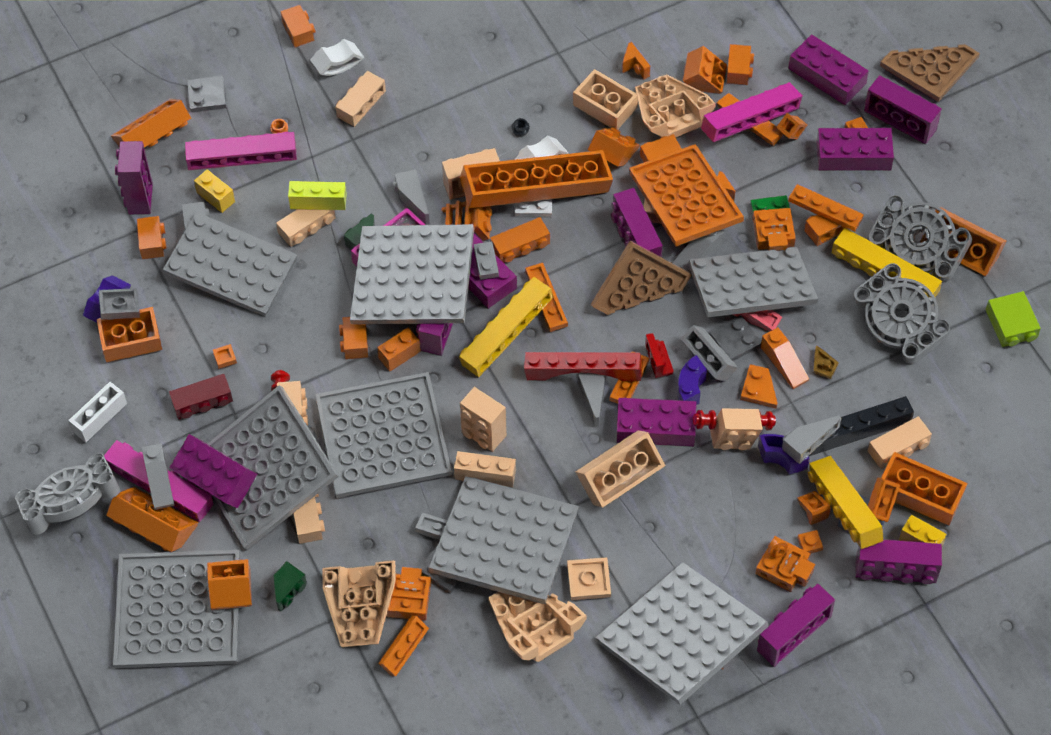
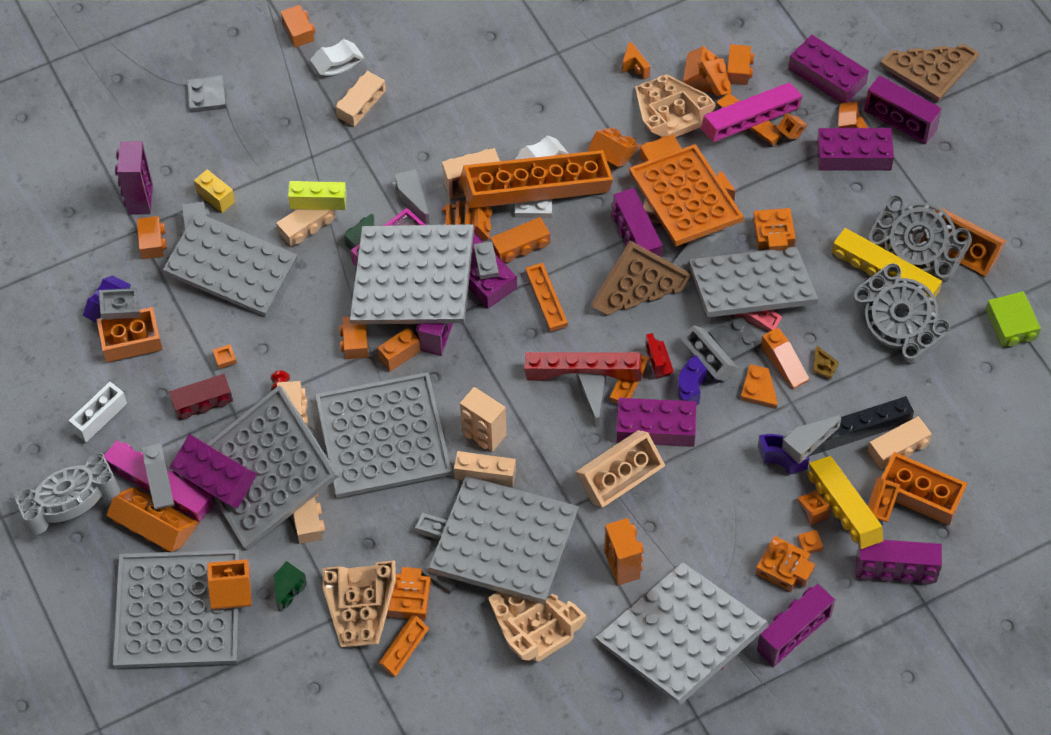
(155, 124): orange slope -> none
(240, 151): dark pink brick -> none
(278, 123): orange plate -> none
(506, 326): yellow brick -> none
(520, 127): black plate -> none
(589, 578): light nougat plate -> none
(605, 99): light nougat brick -> none
(623, 551): none -> orange brick
(717, 76): none -> orange wing
(734, 426): light nougat brick -> none
(769, 203): green plate -> none
(821, 229): orange brick -> none
(825, 207): orange plate -> none
(848, 115): none -> orange slope
(920, 531): yellow brick -> none

